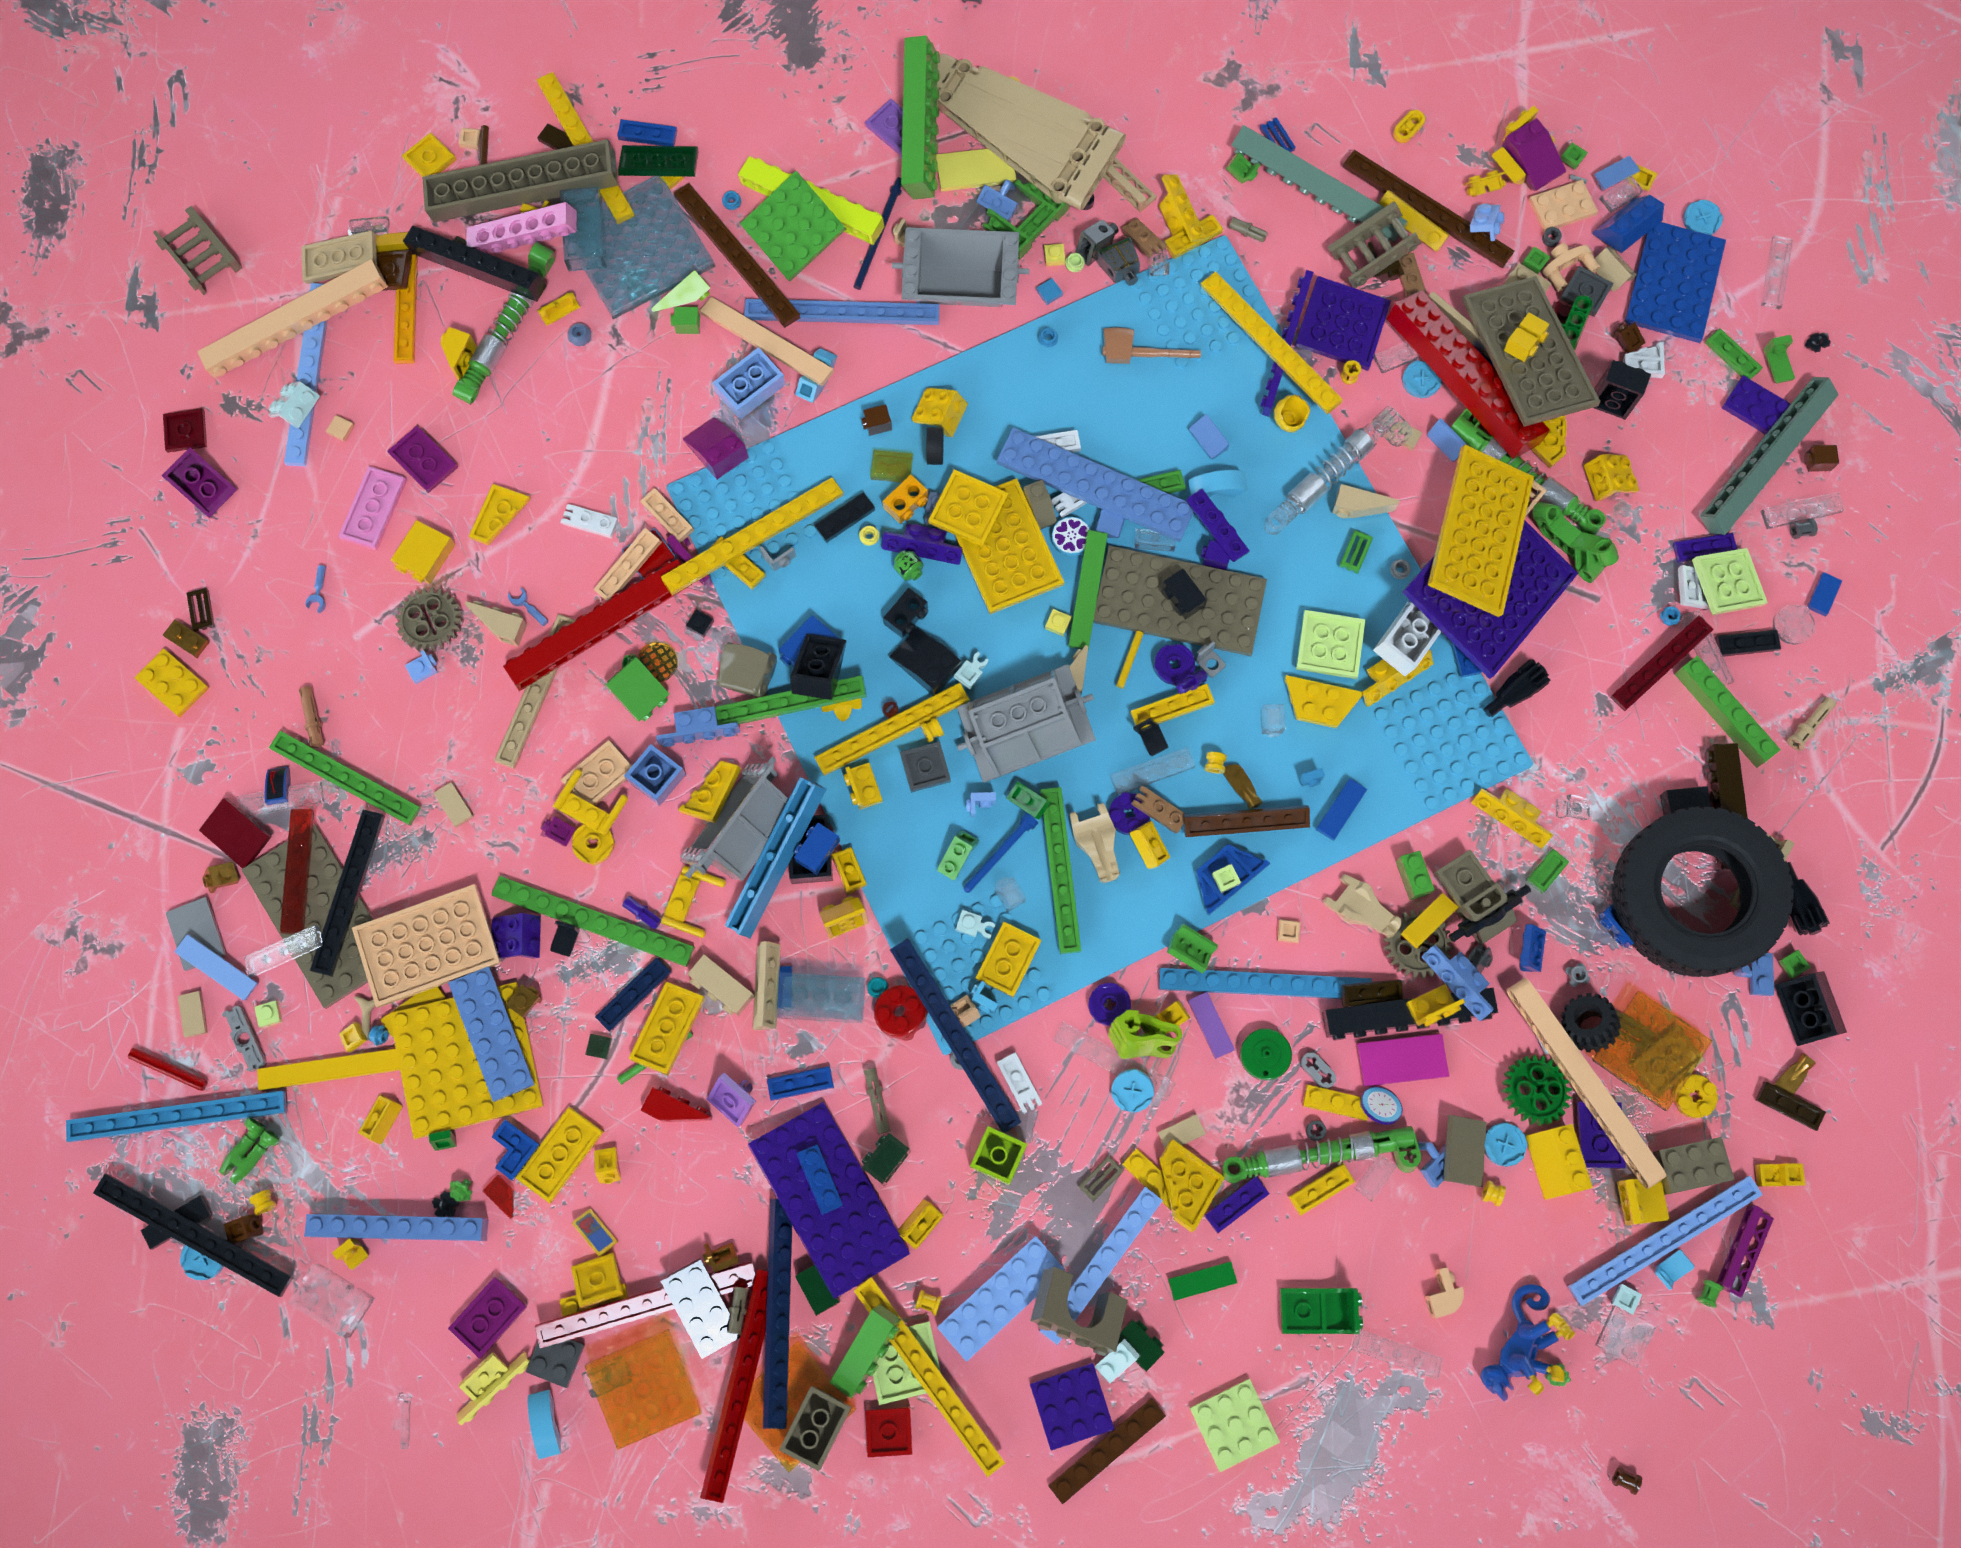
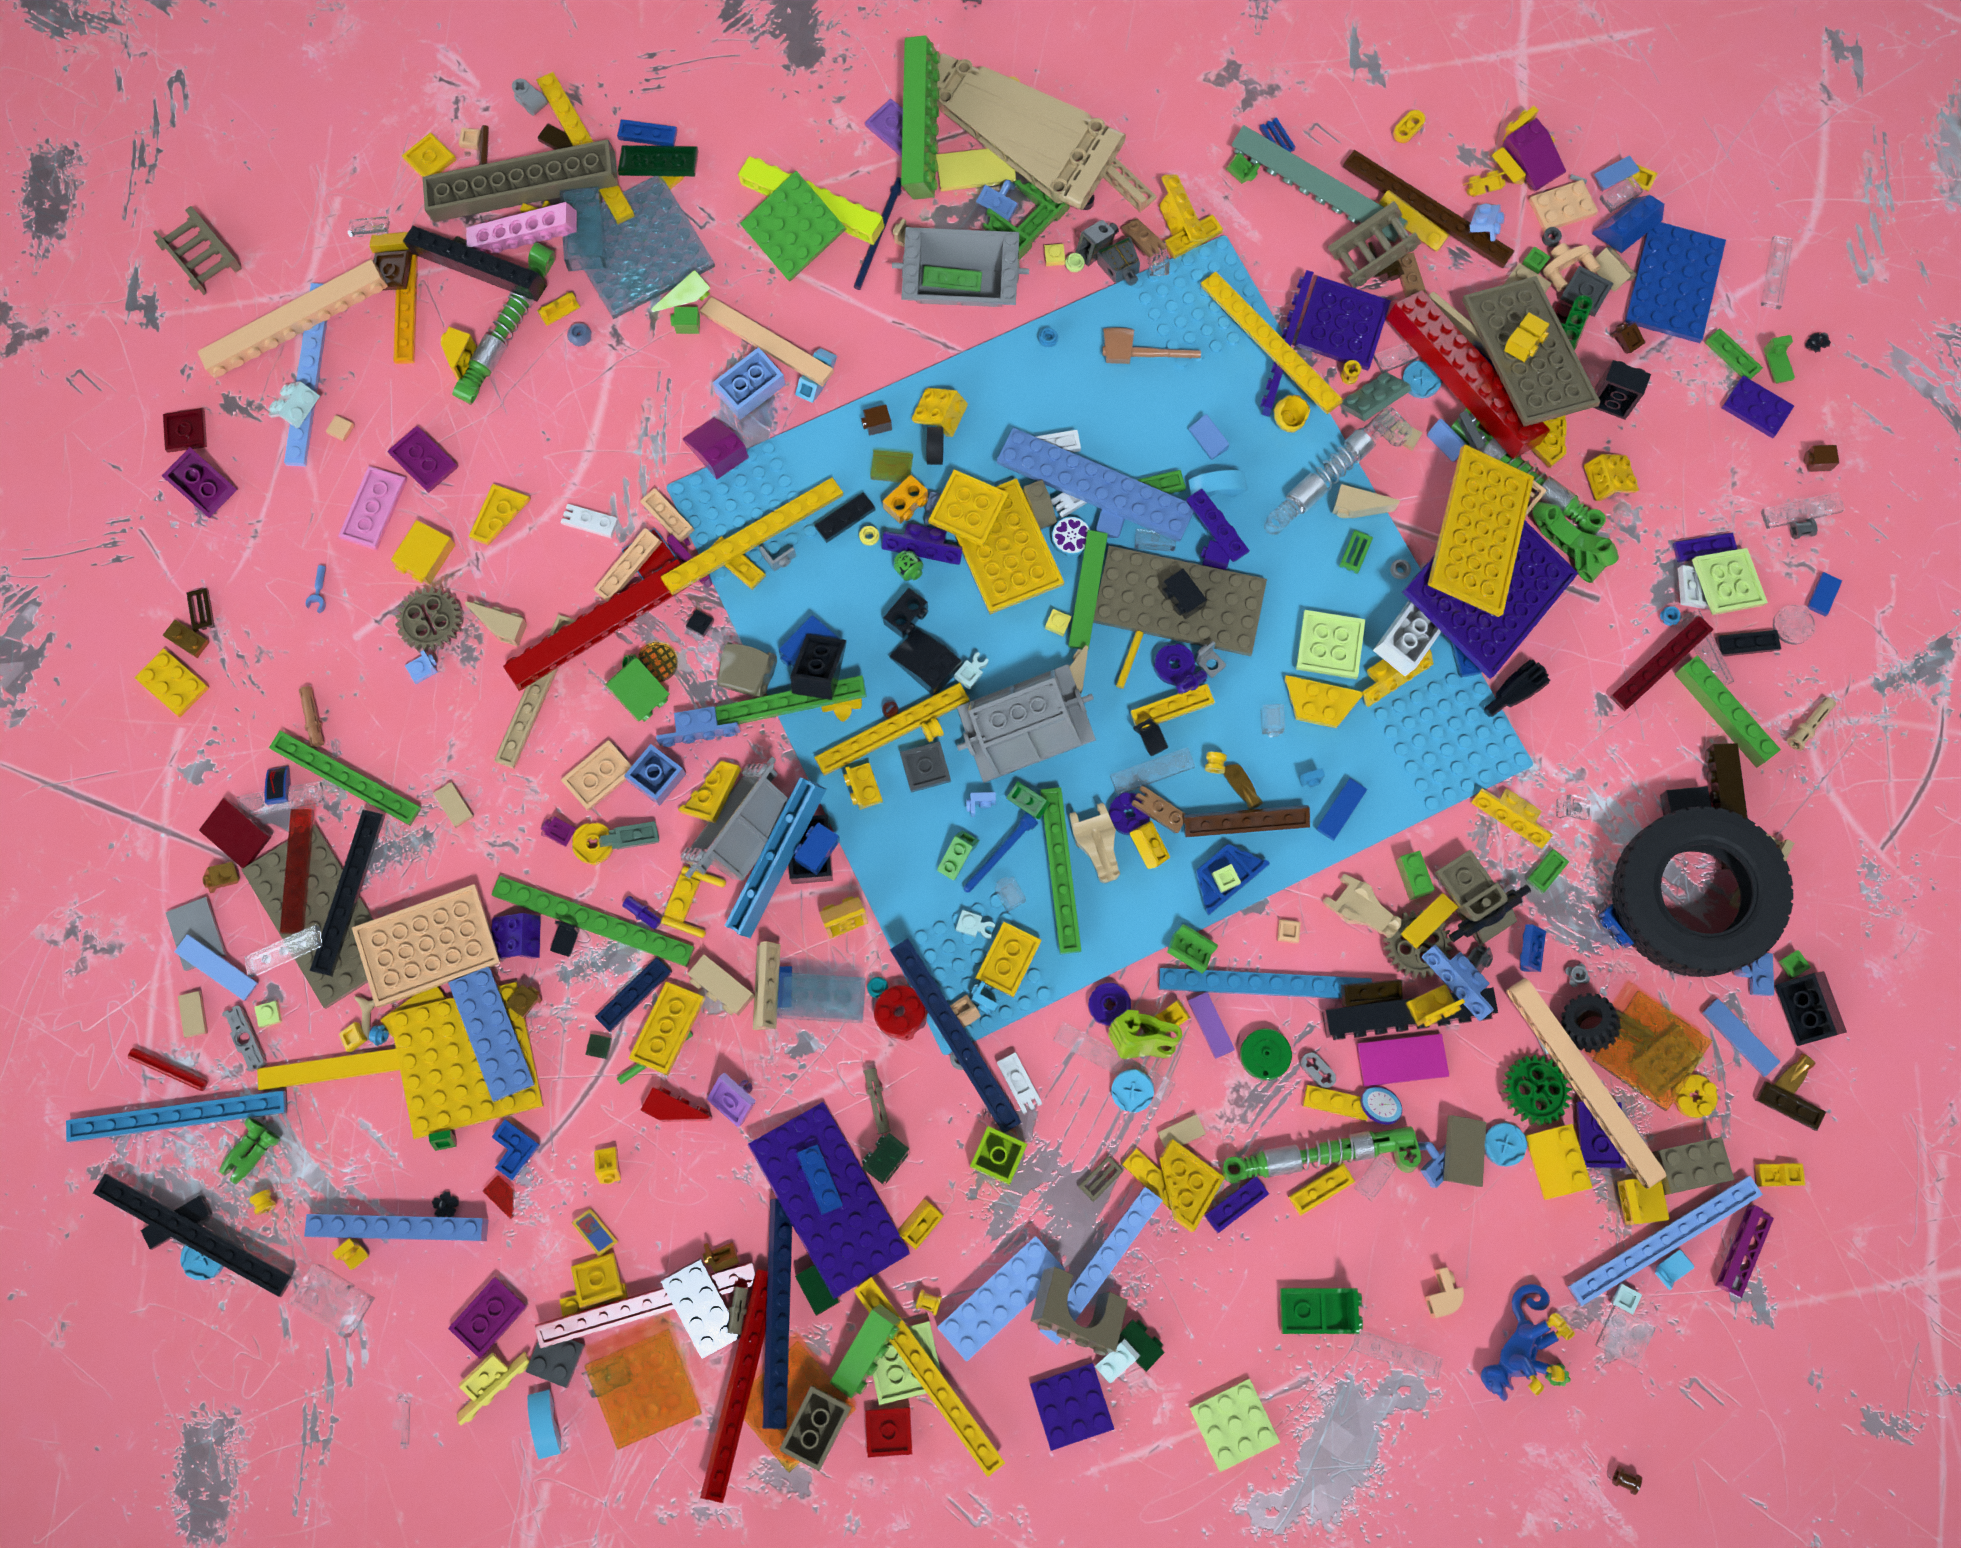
(243, 1228): reddish brown bracket -> none
(337, 256): tan plate -> none
(380, 1119): yellow slope -> none
(460, 1190): bright green plant -> none
(528, 96): none -> light grey piece
(530, 609): medium blue piece -> none
(559, 1155): yellow tile -> none
(584, 811): yellow plate -> none
(631, 836): none -> sand green hinge
(731, 195): dark azure plate -> none
(737, 255): reddish brown plate -> none
(800, 1083): blue tile -> none
(849, 870): yellow slope -> none
(851, 312): medium blue plate -> none
(952, 278): none -> bright green tile
(1049, 291): dark azure tile -> none
(1106, 1451): reddish brown plate -> none
(1202, 1281): green tile -> none
(1248, 229): dark tan axle -> none
(1322, 1133): dark grey bush -> none
(1375, 396): none -> sand green plate
(1468, 425): none -> dark grey plate
(1493, 1193): yellow wheel -> none
(1573, 155): bright green plate -> none
(1648, 359): white wing -> none
(1703, 217): medium azure tile -> none
(1710, 1293): bright green bush -> none
(1741, 1037): none -> medium blue tile
(1769, 455): sand green brick -> none
(1806, 910): black piece -> none

